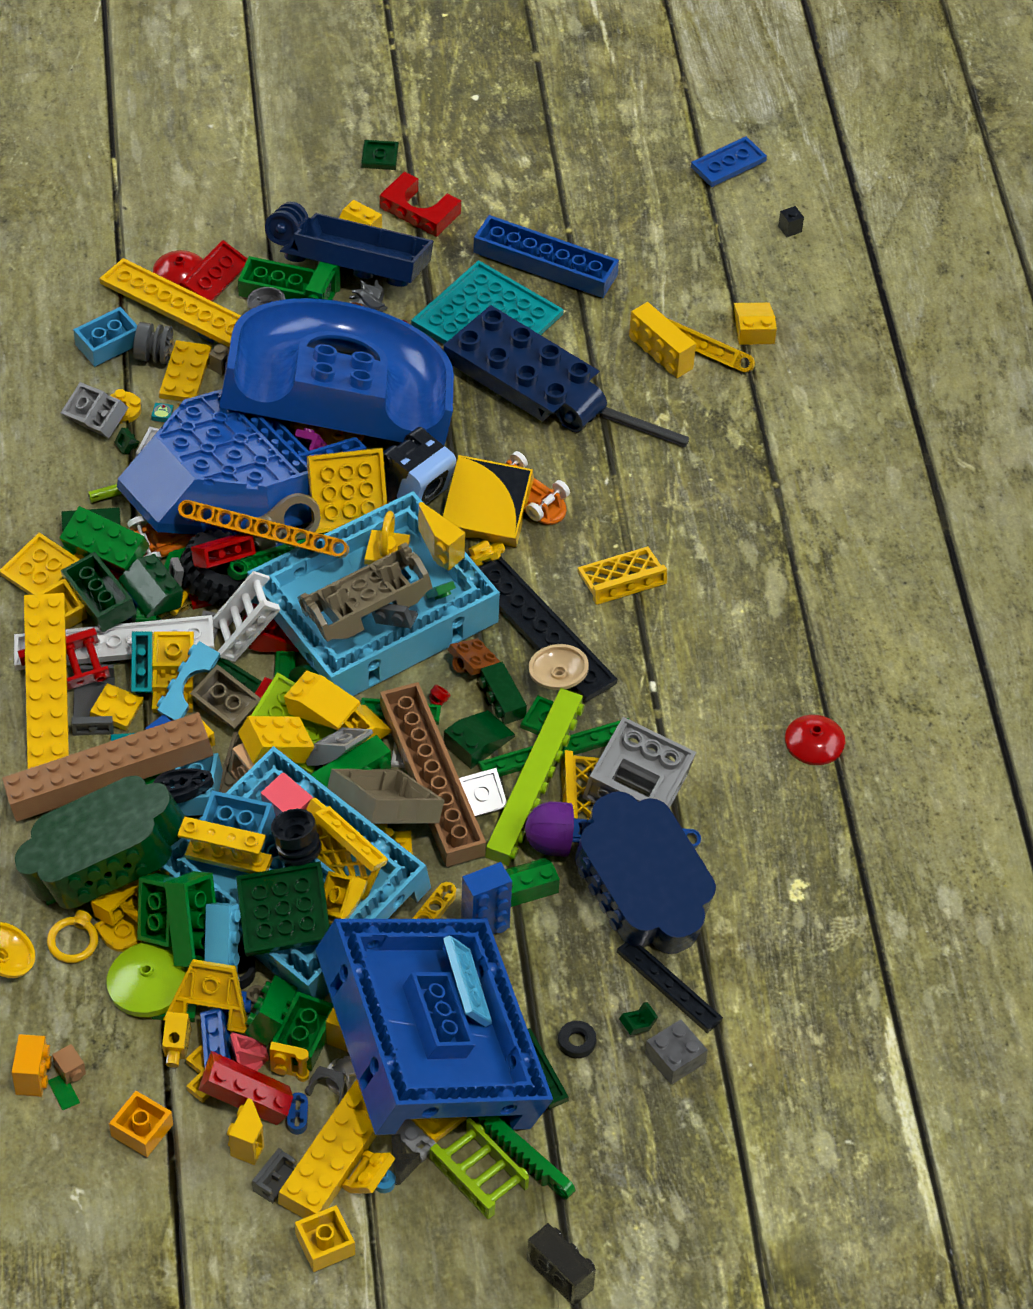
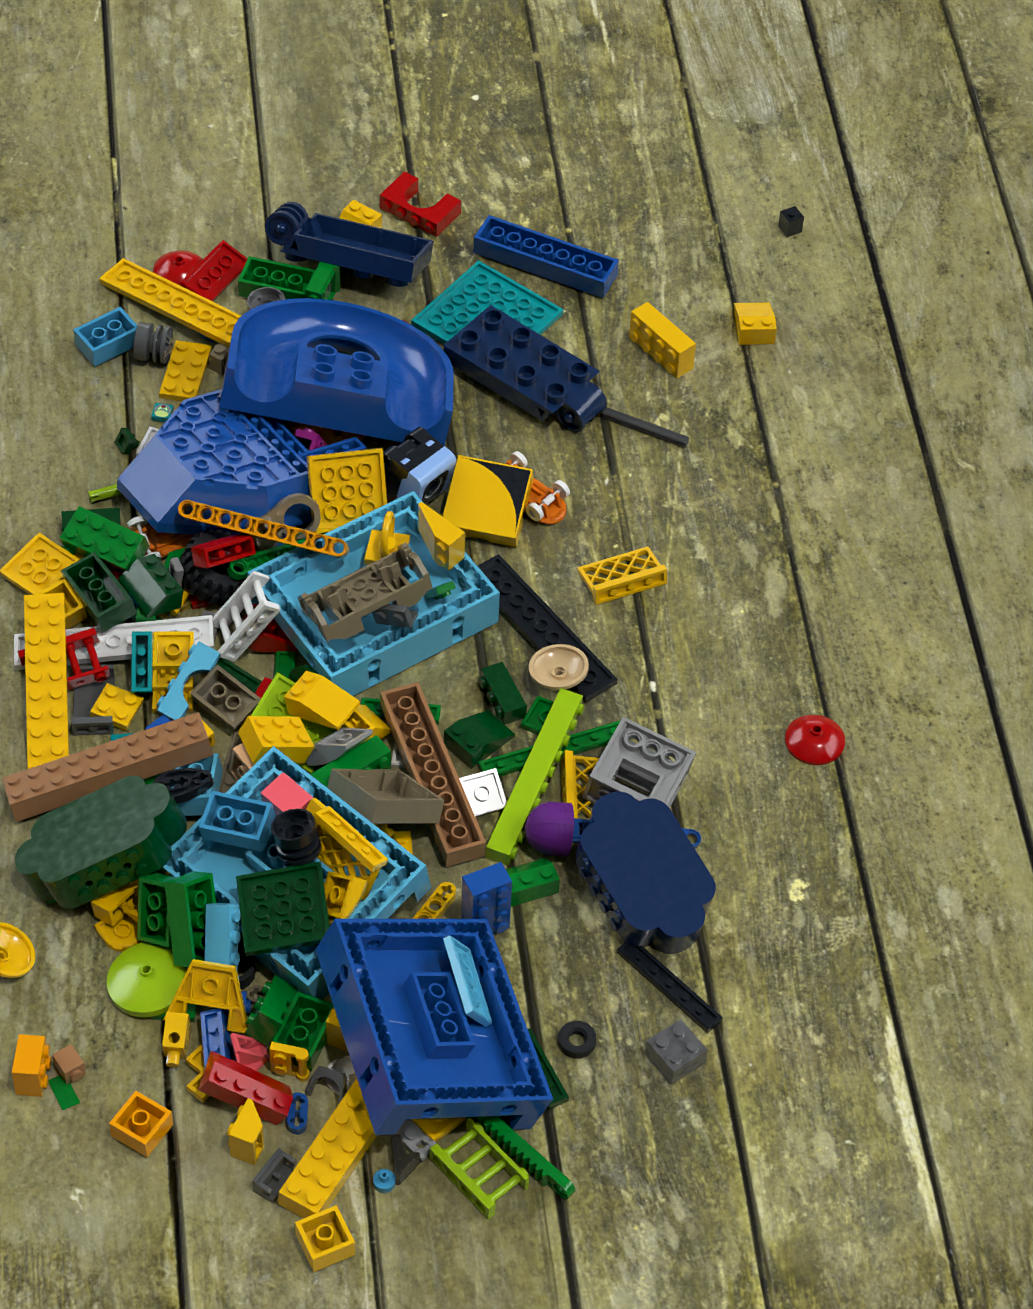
(82, 921): yellow piece -> none
(94, 410): light grey slope -> none
(132, 402): yellow plate -> none
(224, 846): yellow fence -> none
(368, 1172): yellow plate -> none
(369, 296): dark grey hair -> none
(380, 154): dark green tile -> none
(440, 693): red tile -> none
(471, 656): dark orange plate -> none
(485, 552): yellow plate -> none
(561, 1264): clear smoke brick -> none
(639, 1020): dark green bracket -> none
(716, 349): yellow plate -> none
(728, 161): blue plate -> none

